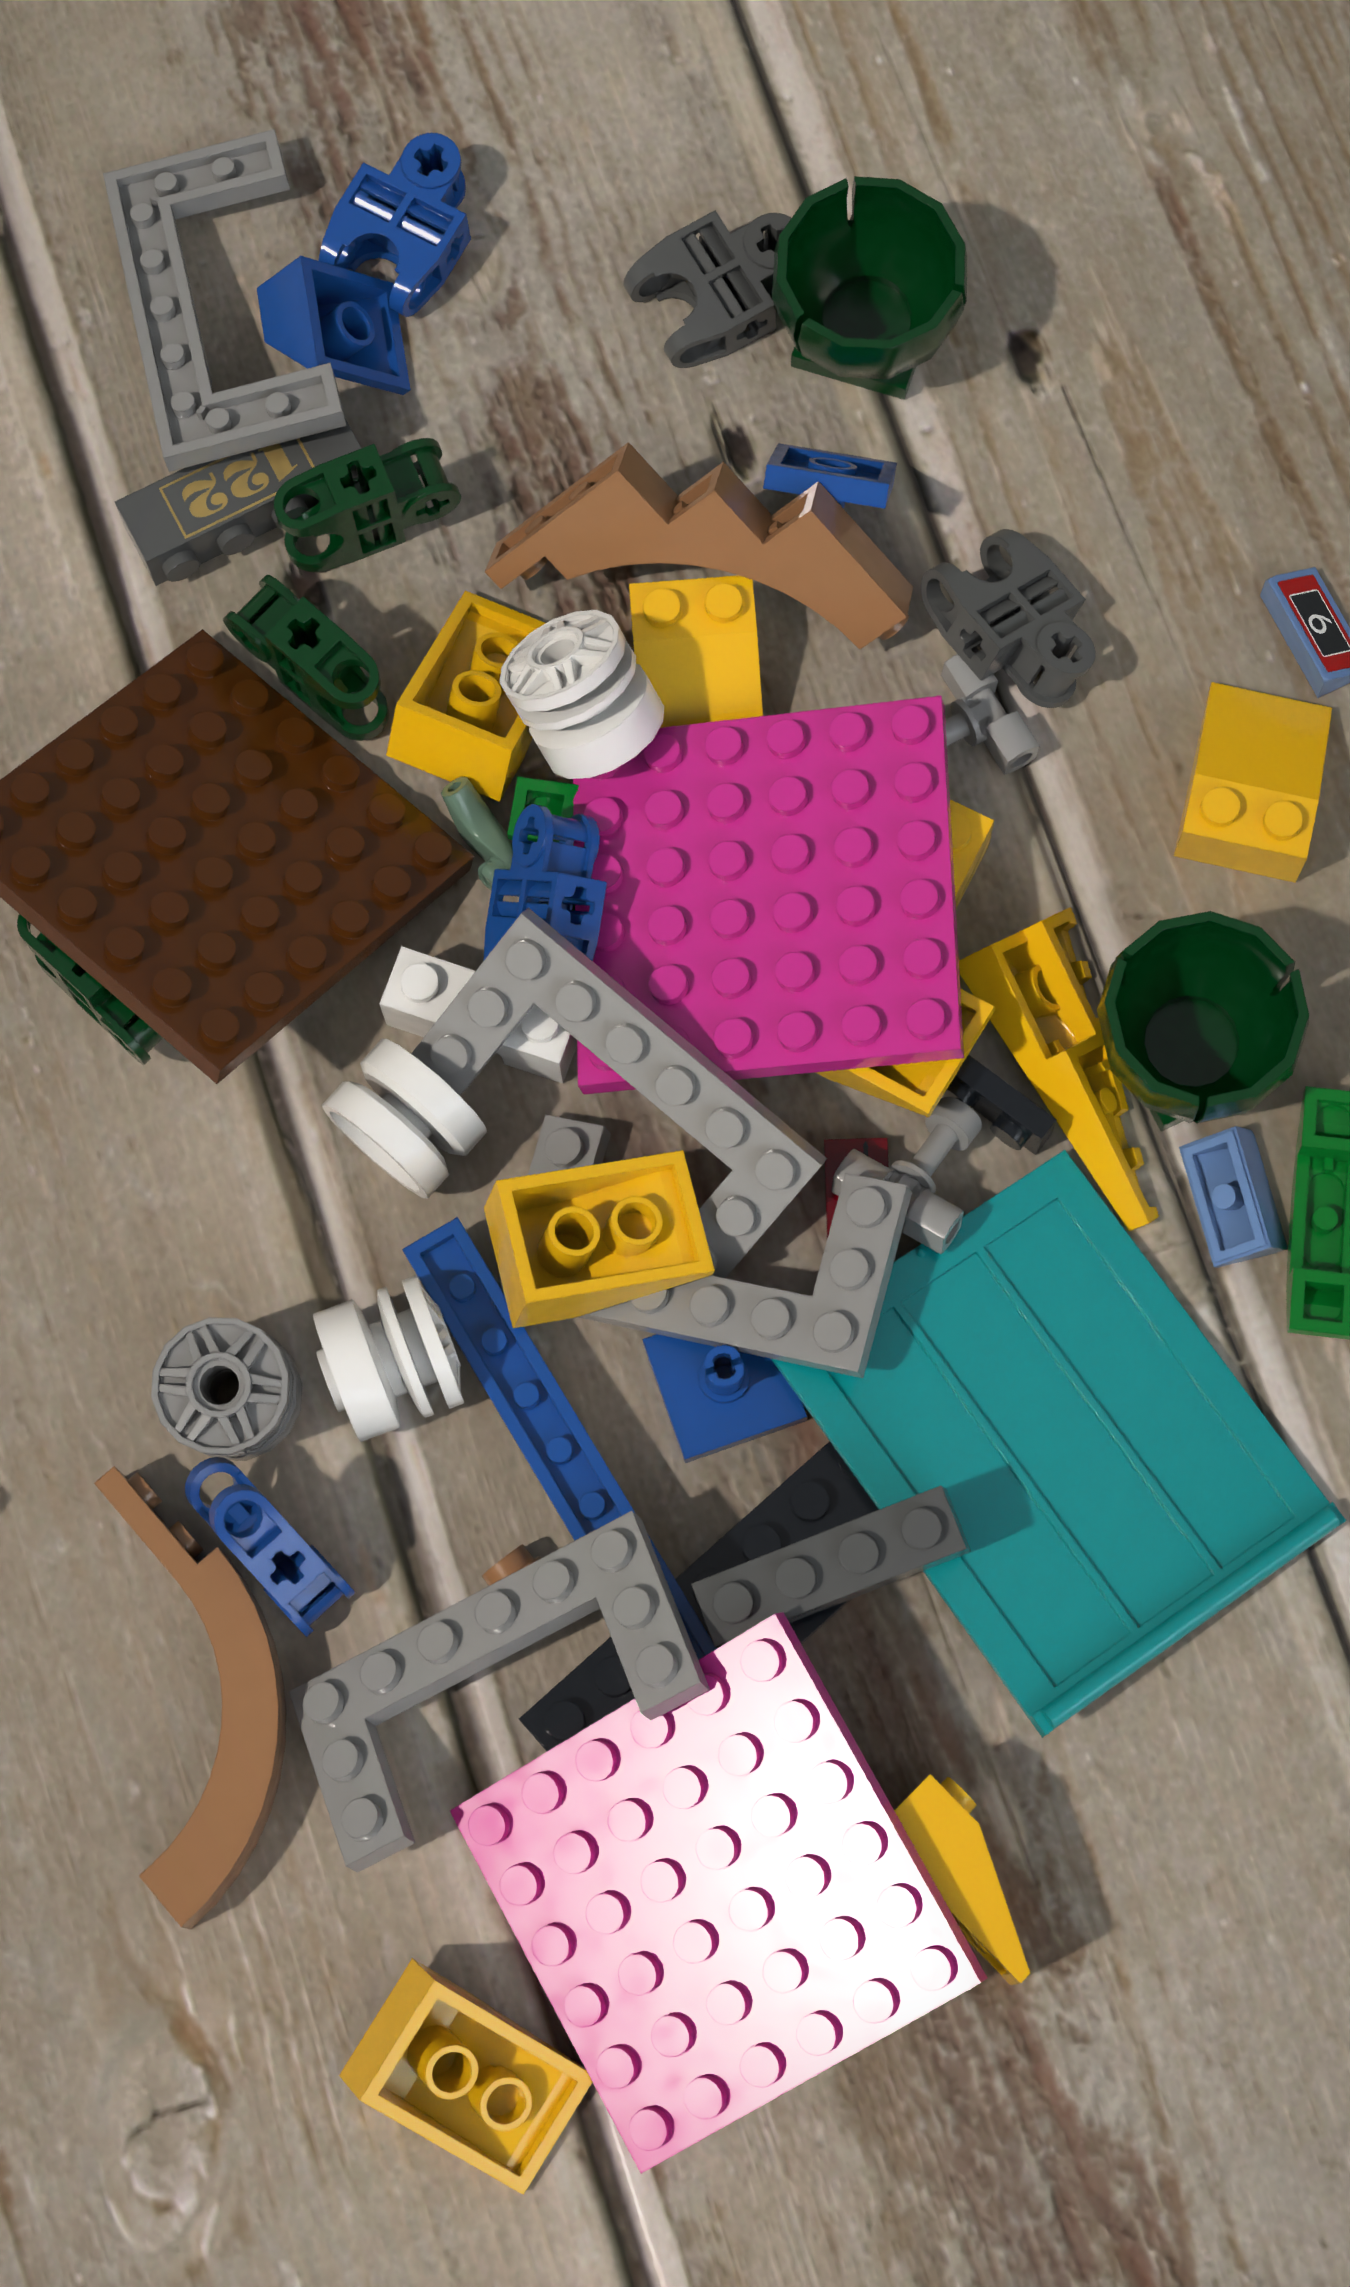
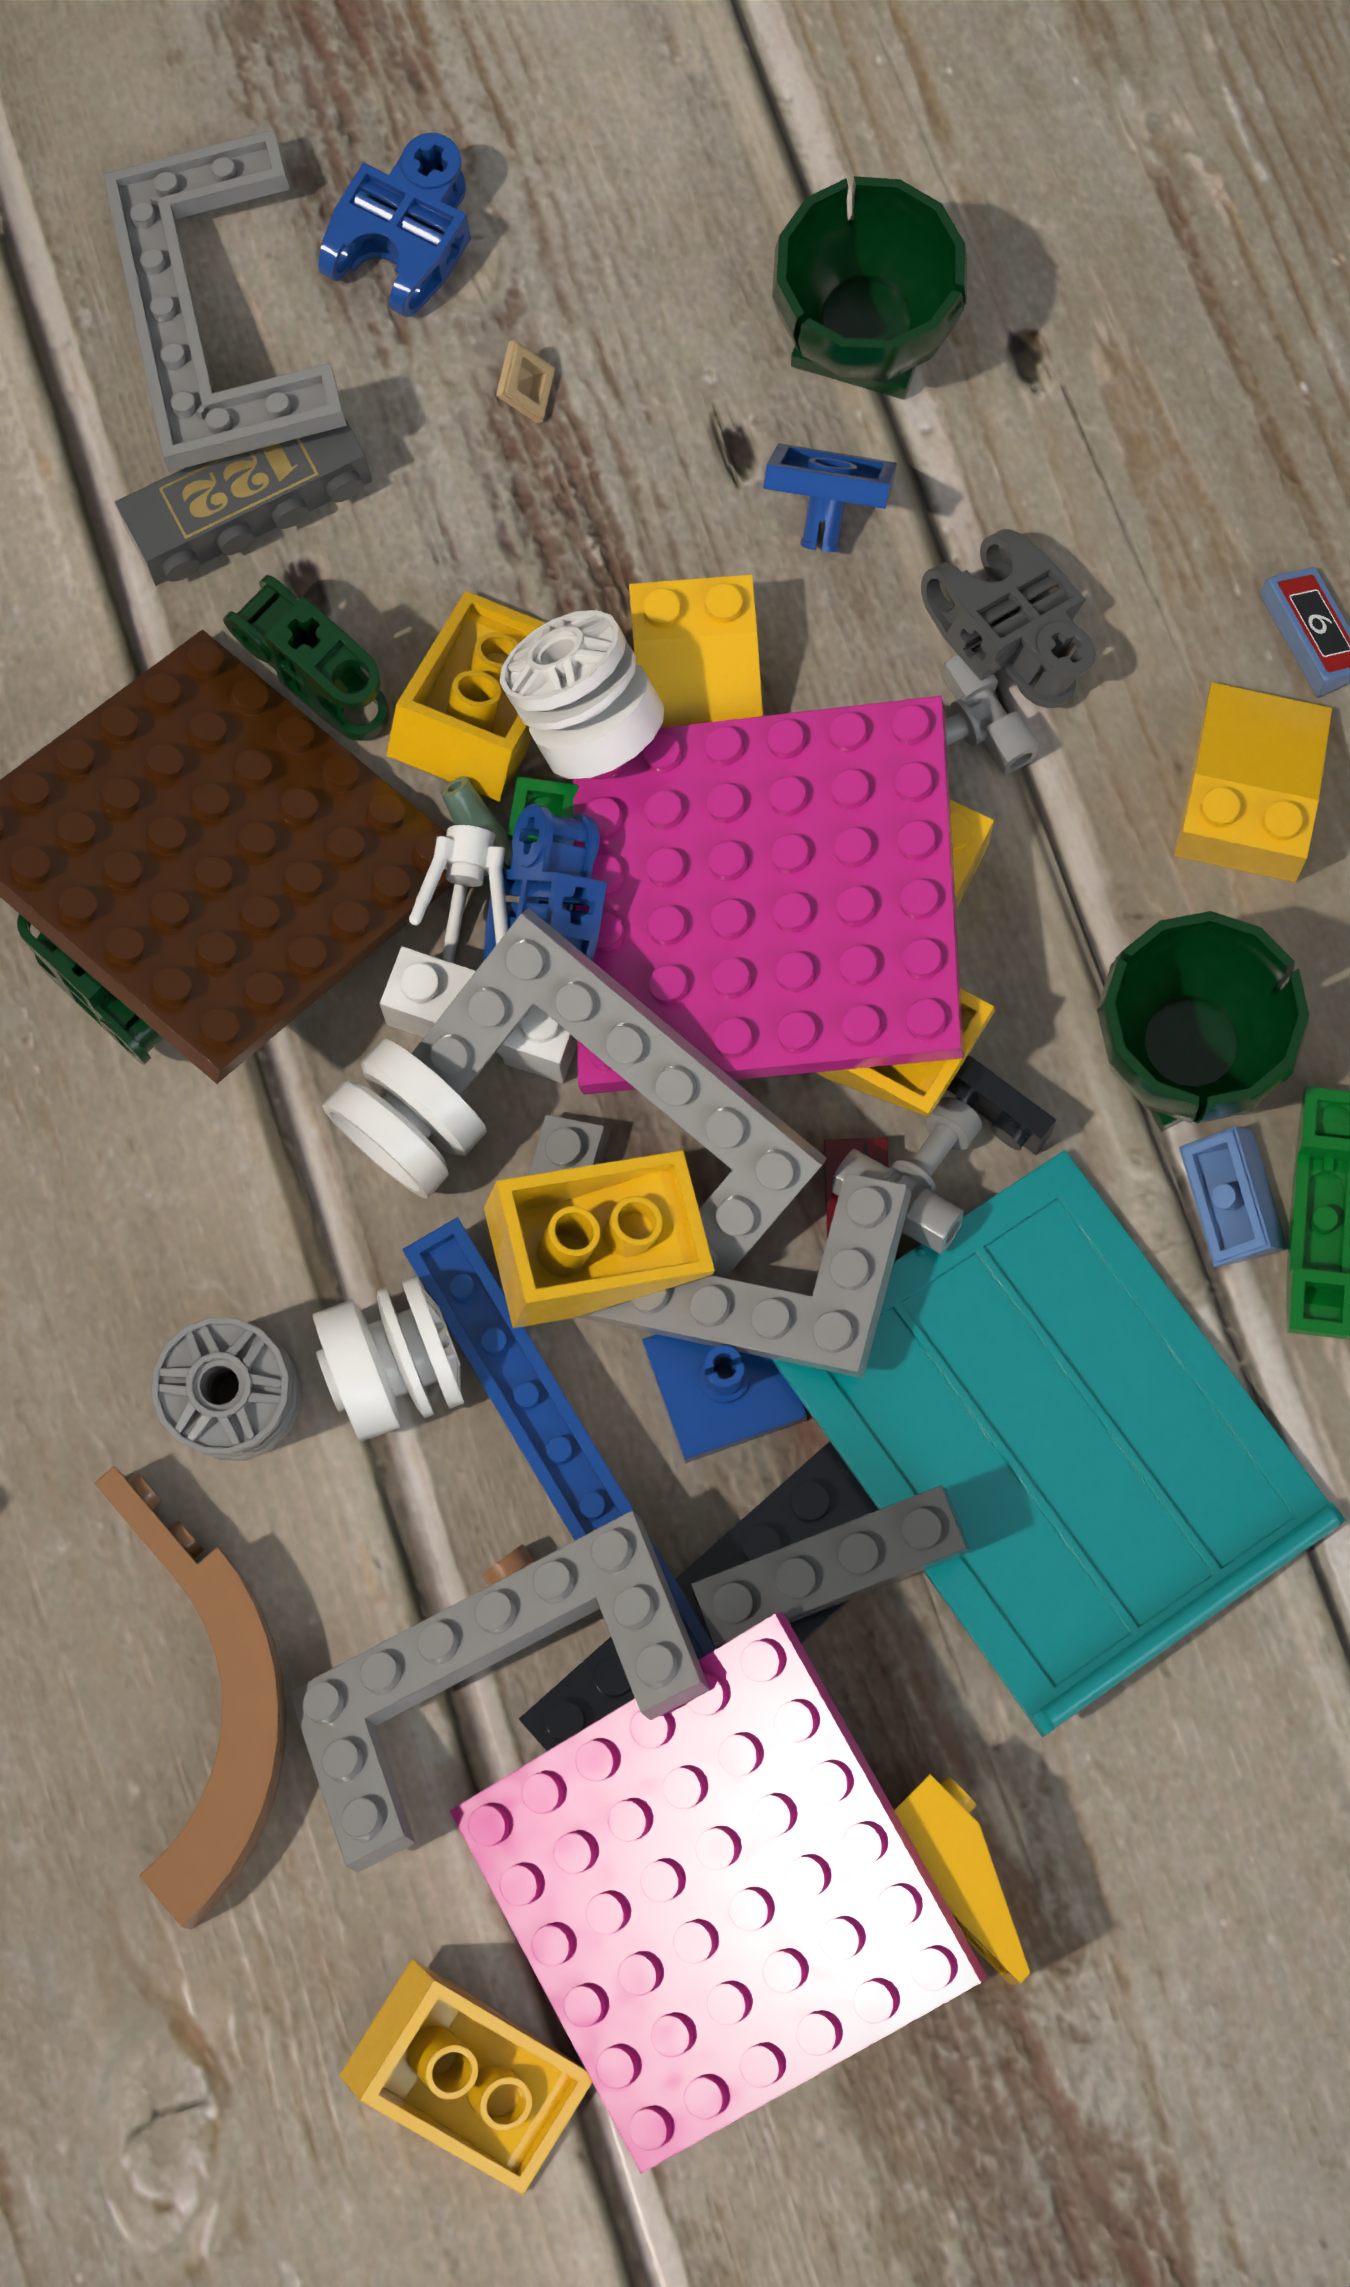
(267, 1545): blue piece -> none
(336, 318): blue slope -> none
(381, 497): dark green piece -> none
(468, 857): none -> white plant
(525, 381): none -> tan slope
(633, 517): medium nougat arch -> none
(720, 276): dark grey piece -> none
(1062, 1050): yellow wedge -> none

